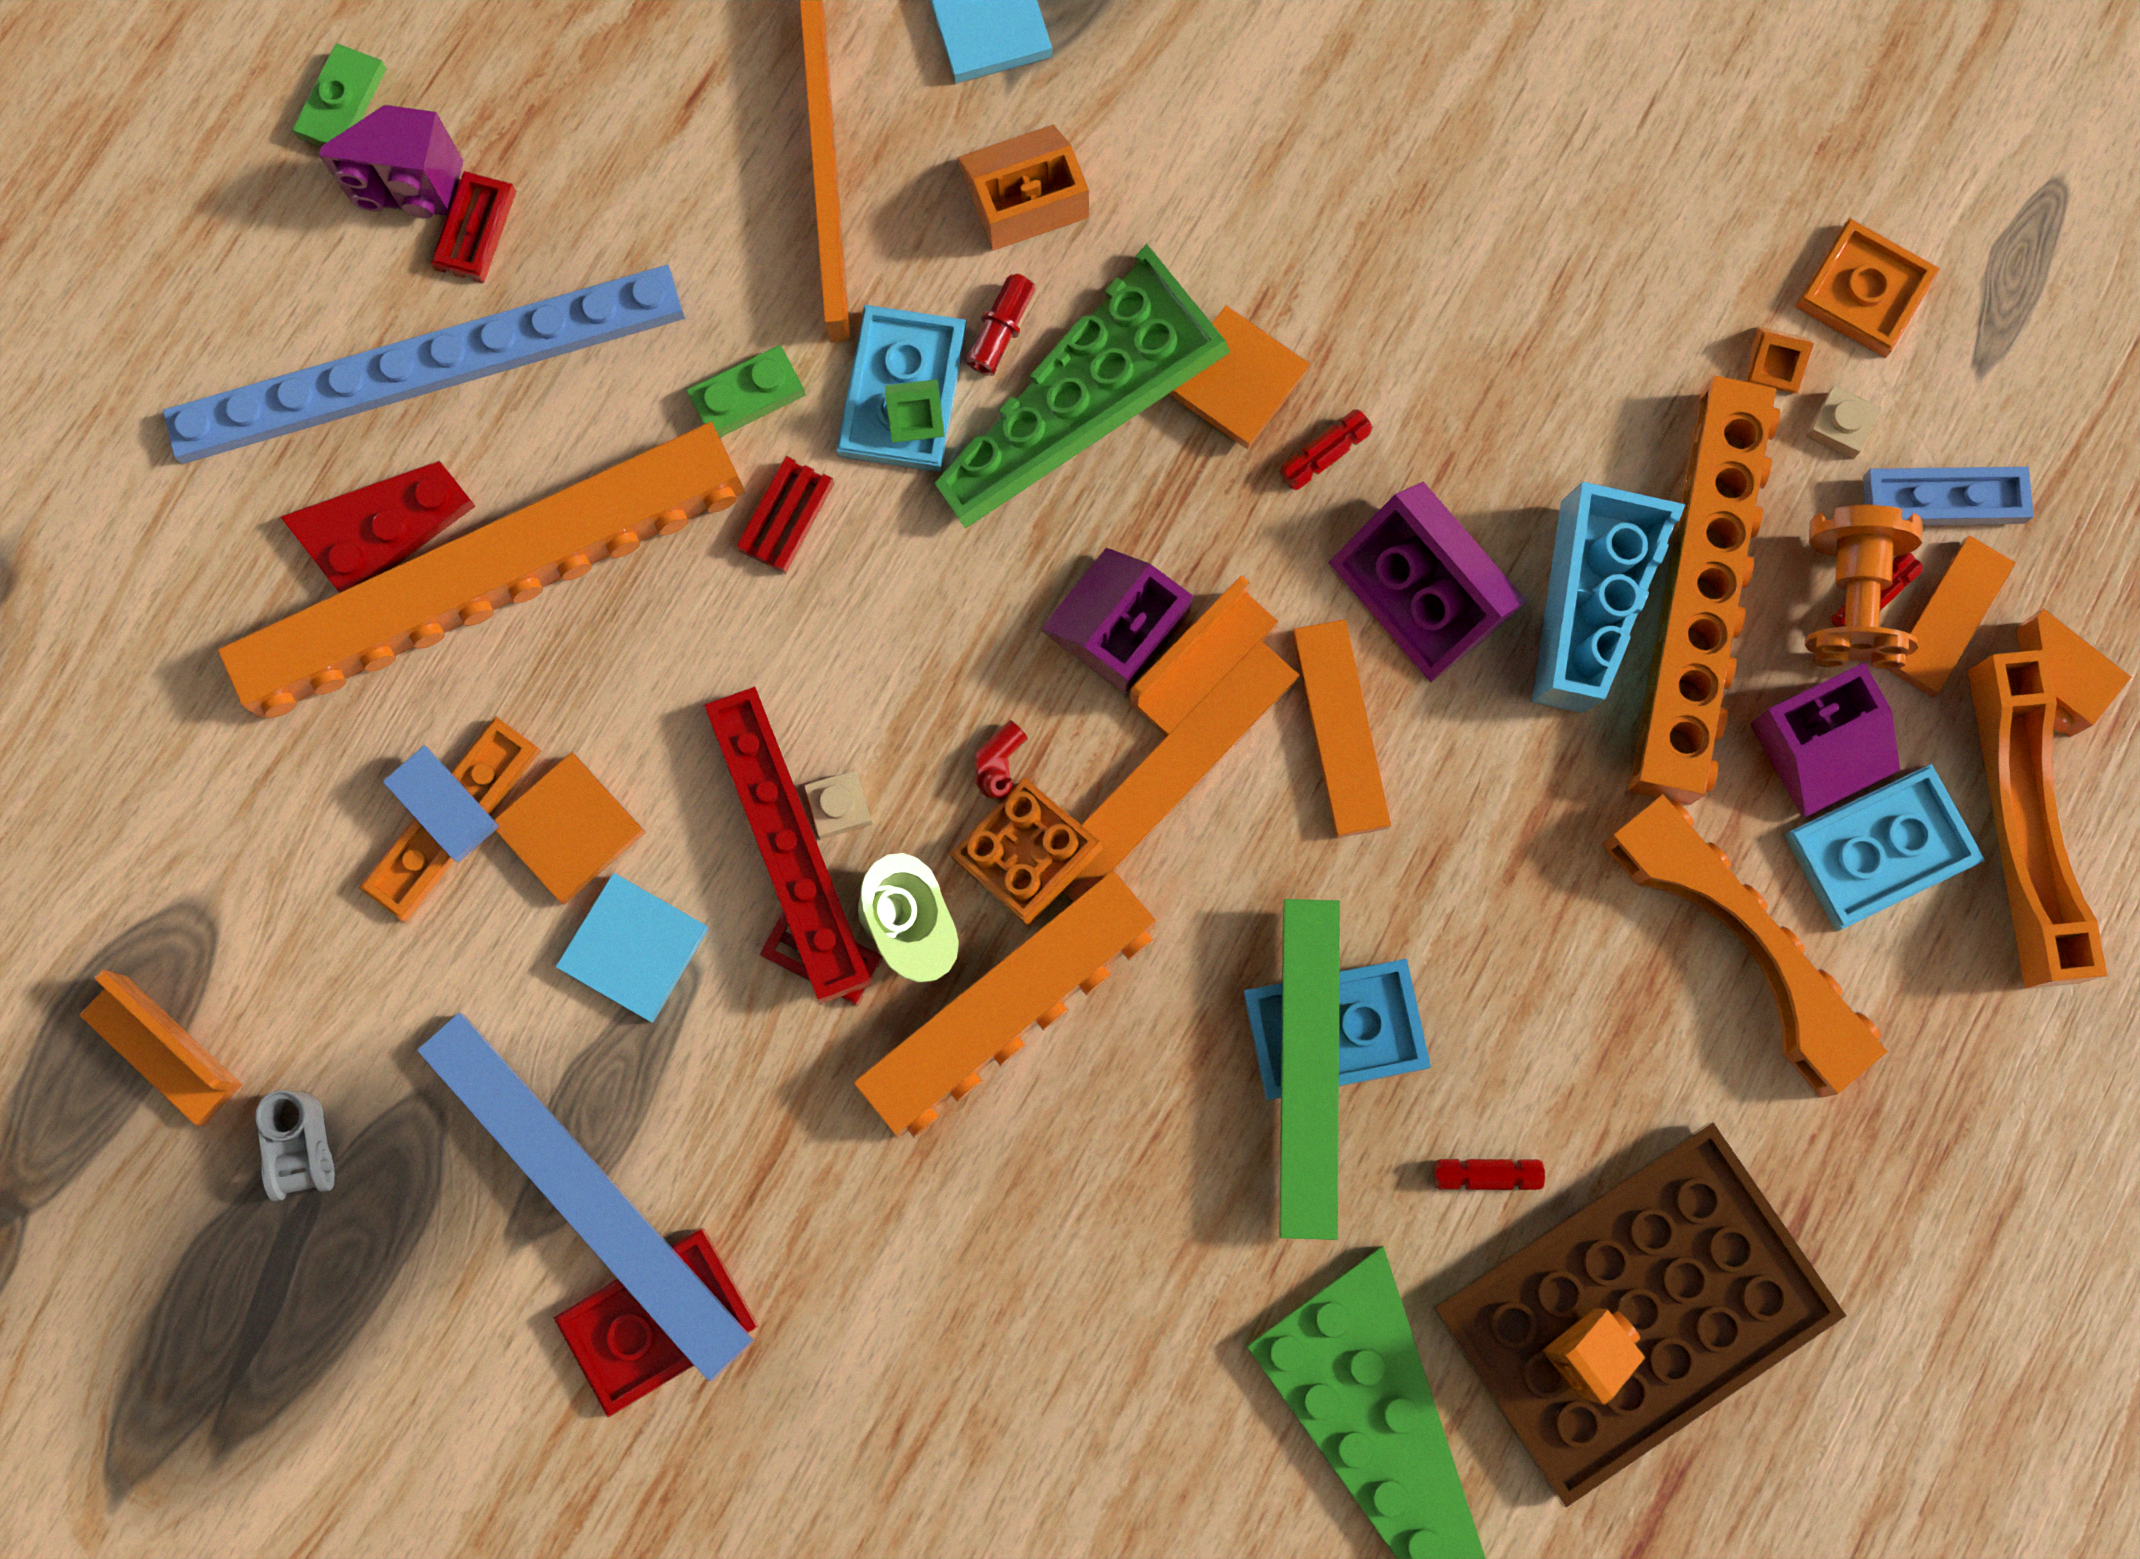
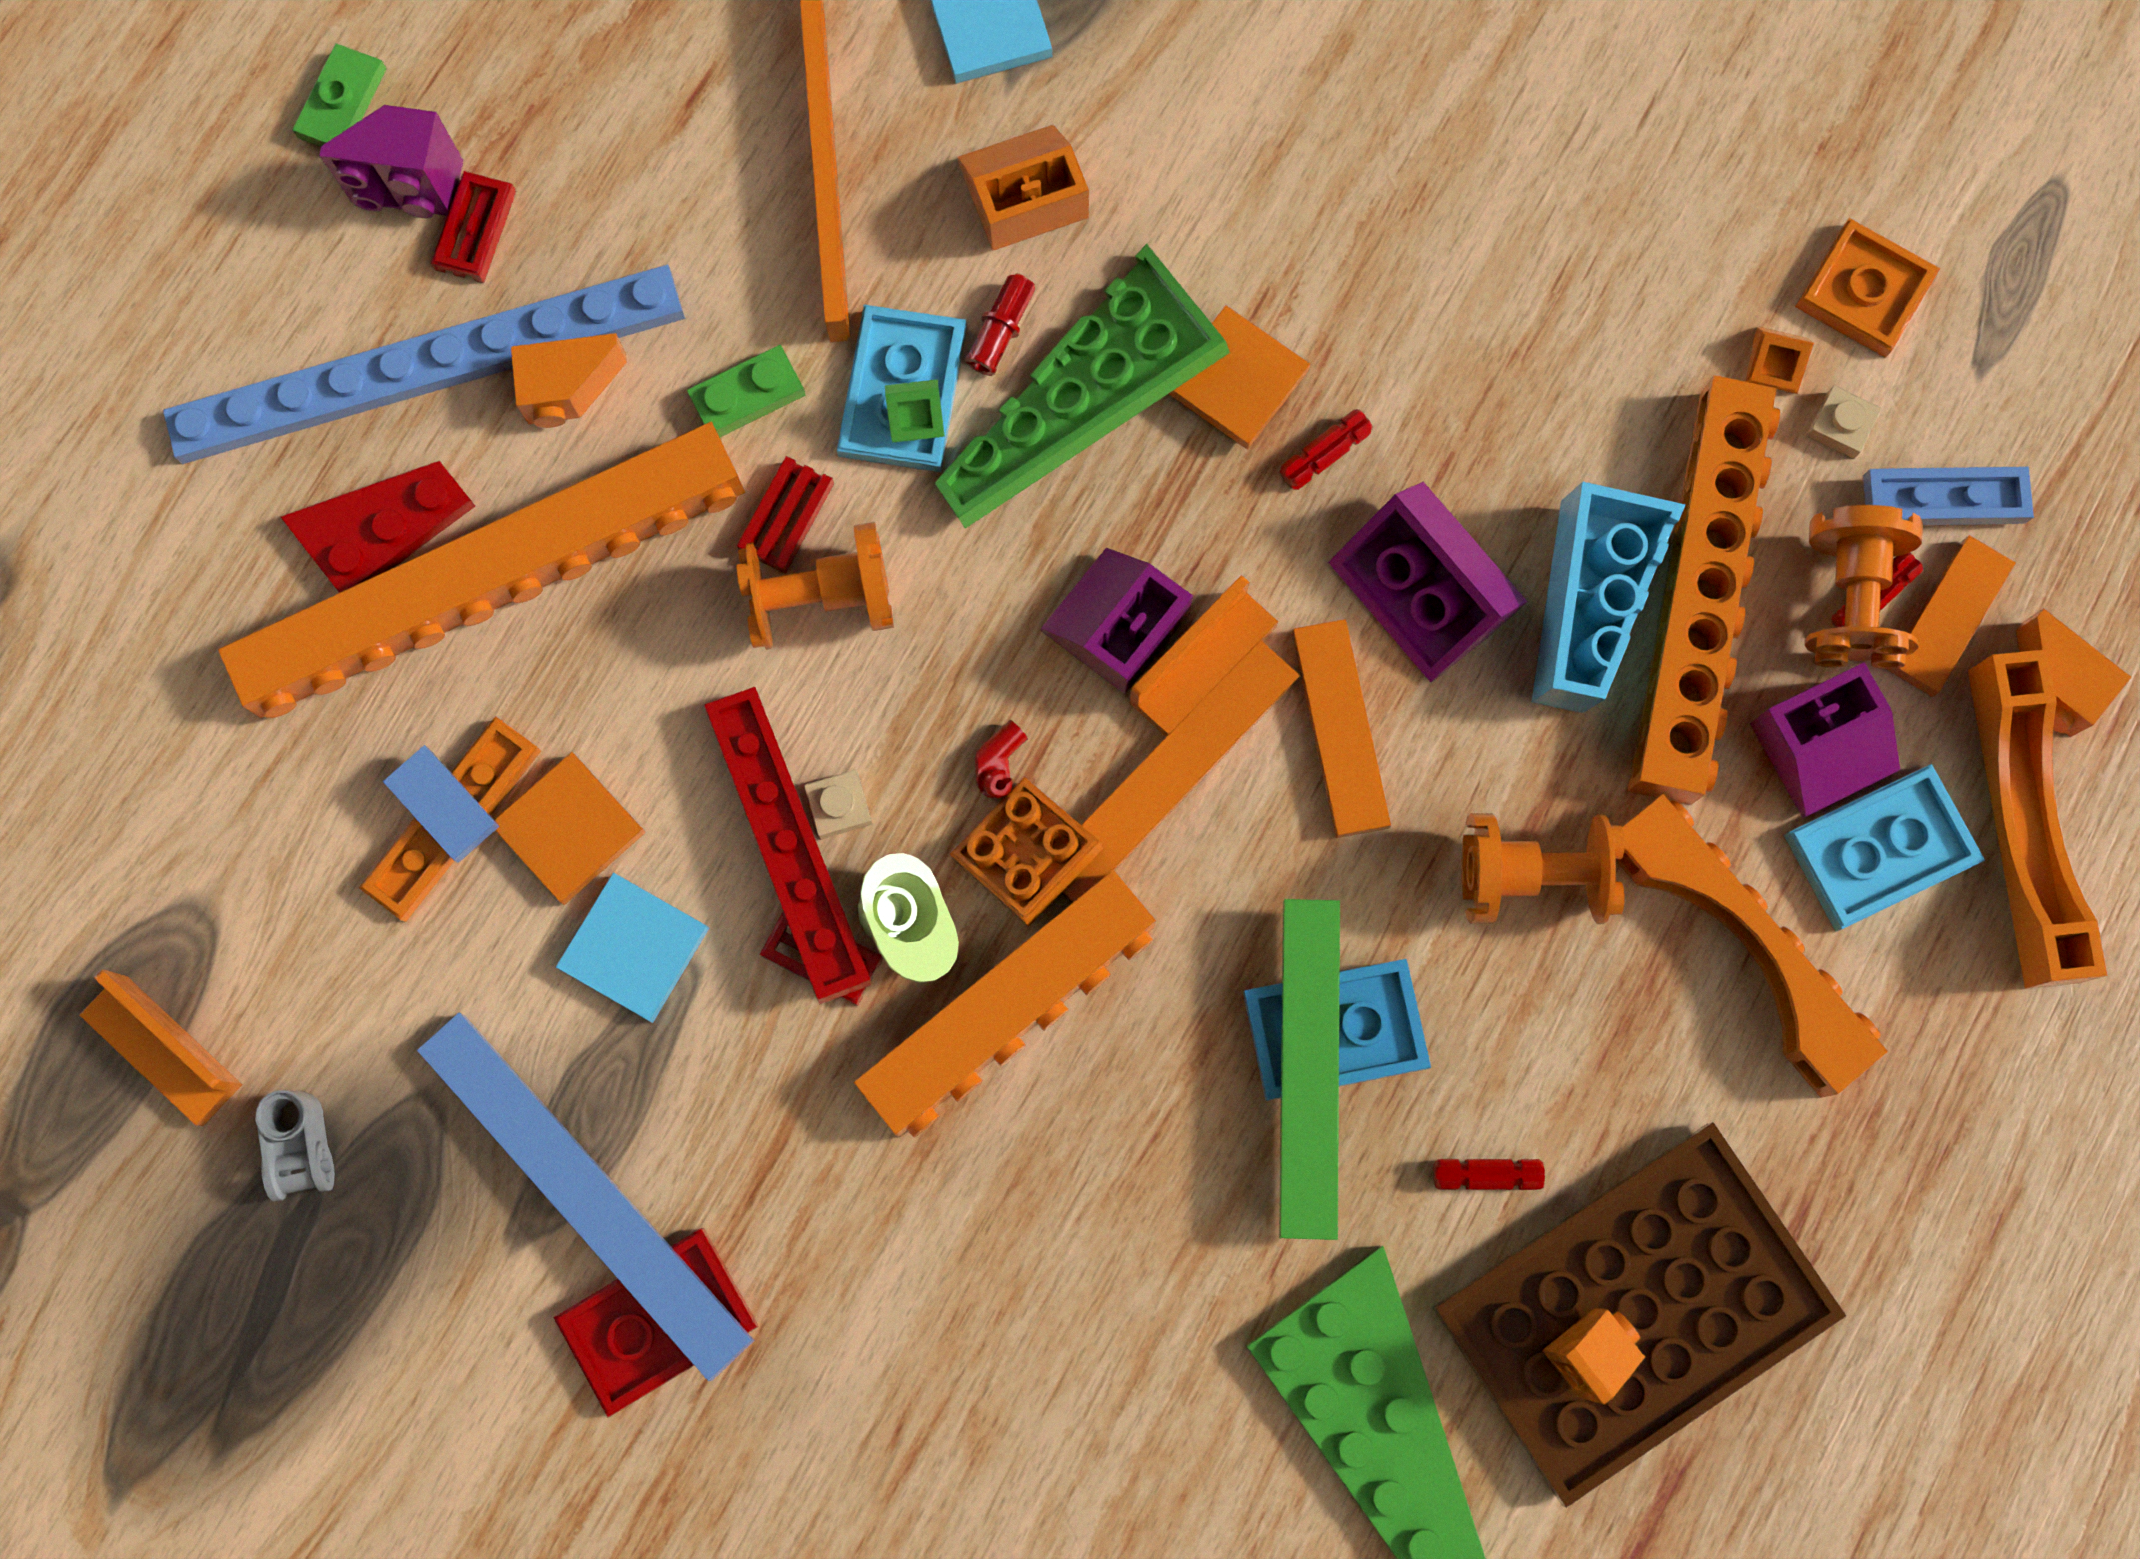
(564, 376): none -> orange slope
(838, 582): none -> orange piece
(1519, 868): none -> orange piece

